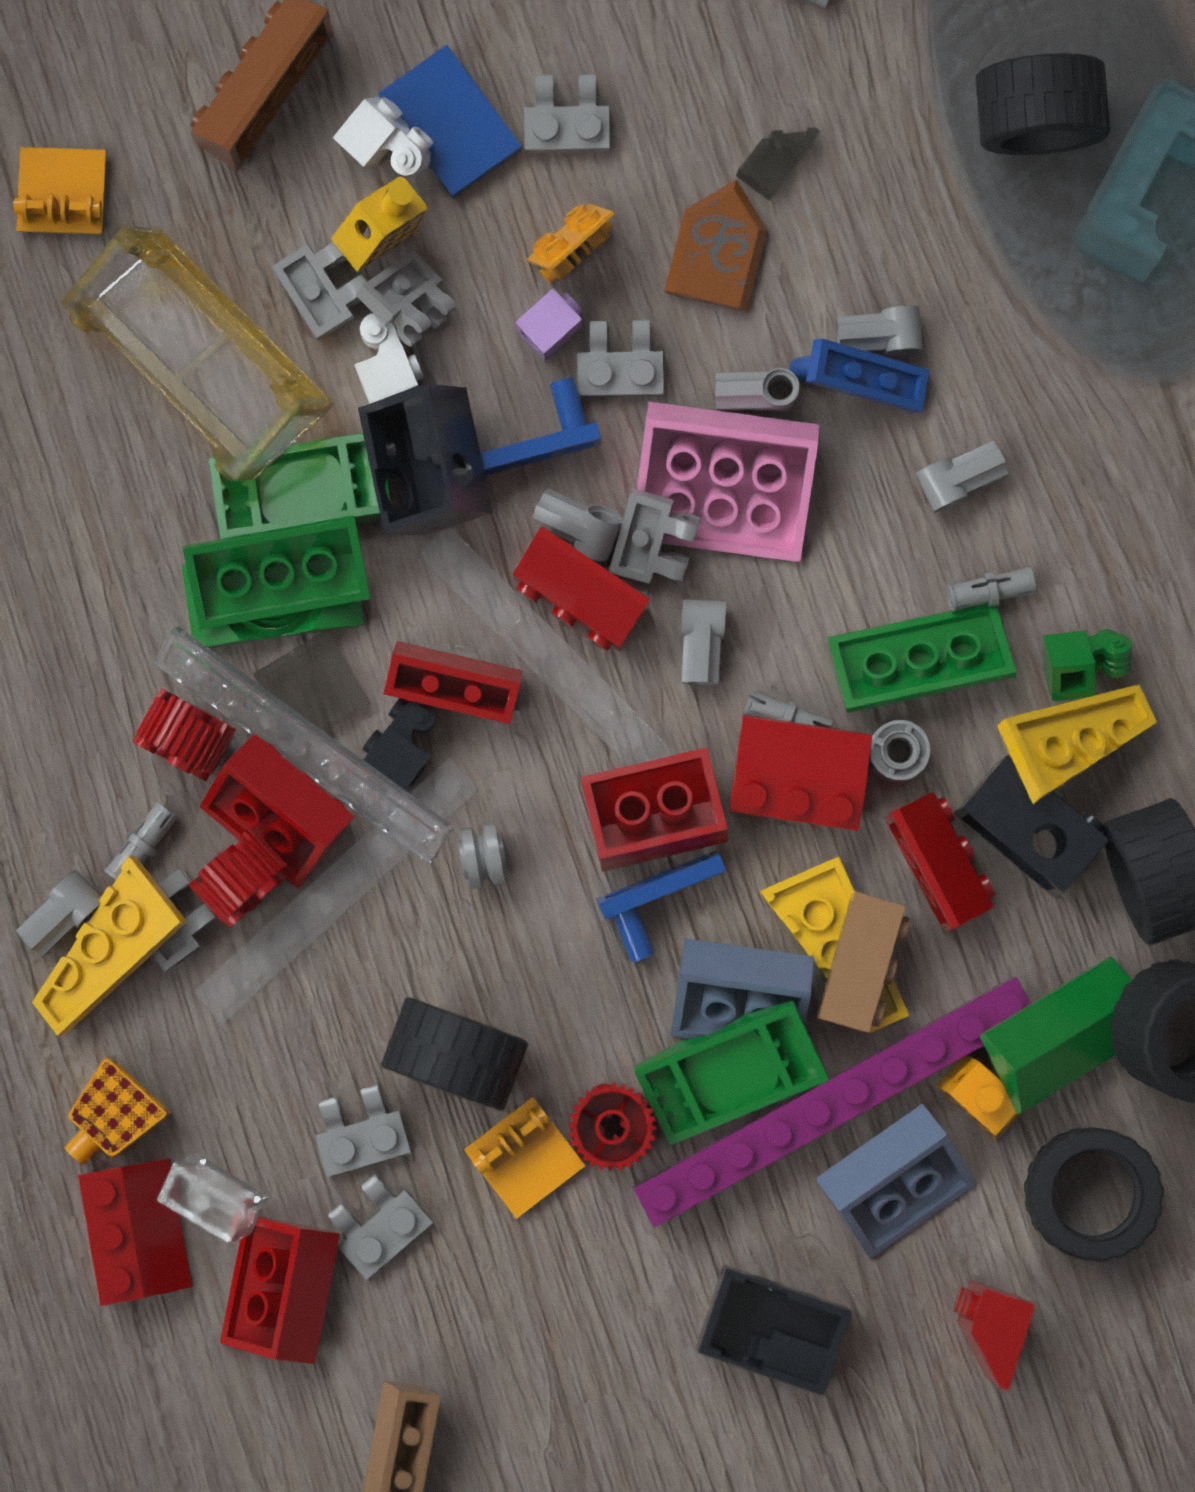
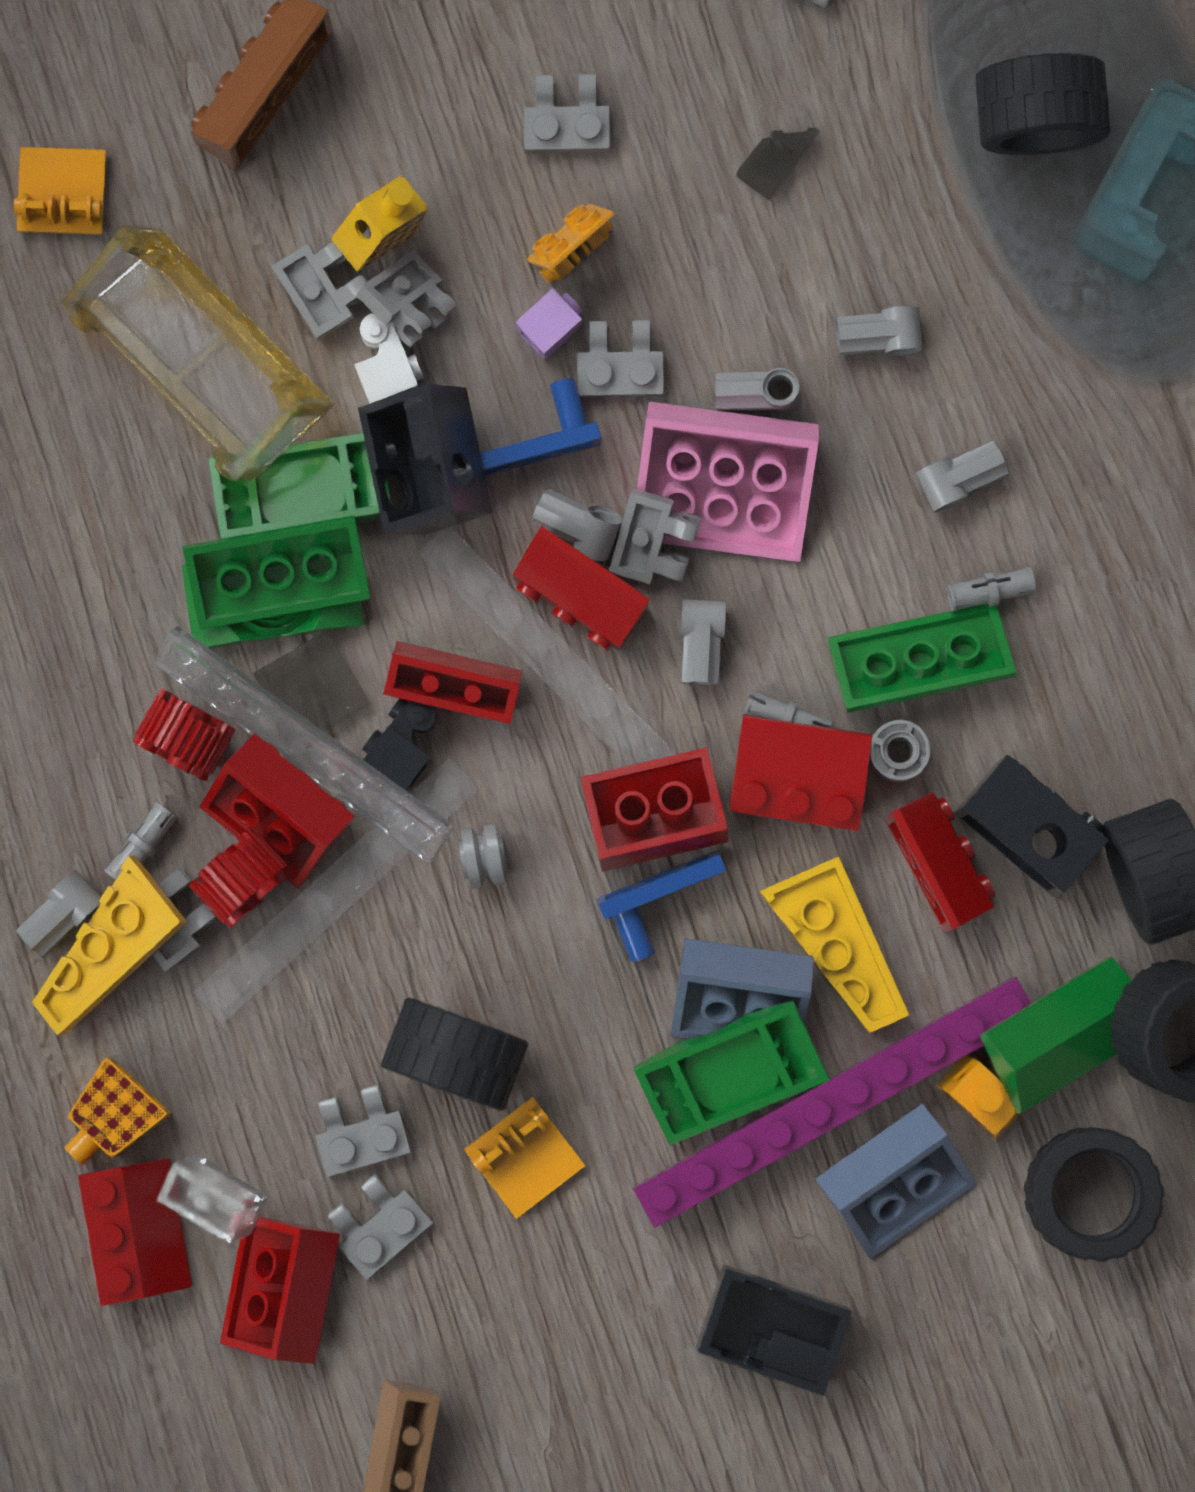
(378, 128): white brick -> none
(456, 116): blue tile -> none
(635, 1119): red brick -> none
(718, 250): dark orange tile -> none
(863, 375): blue piece -> none
(863, 963): medium nougat brick -> none
(994, 1328): red slope -> none
(1070, 737): yellow wing -> none
(1074, 658): green brick -> none

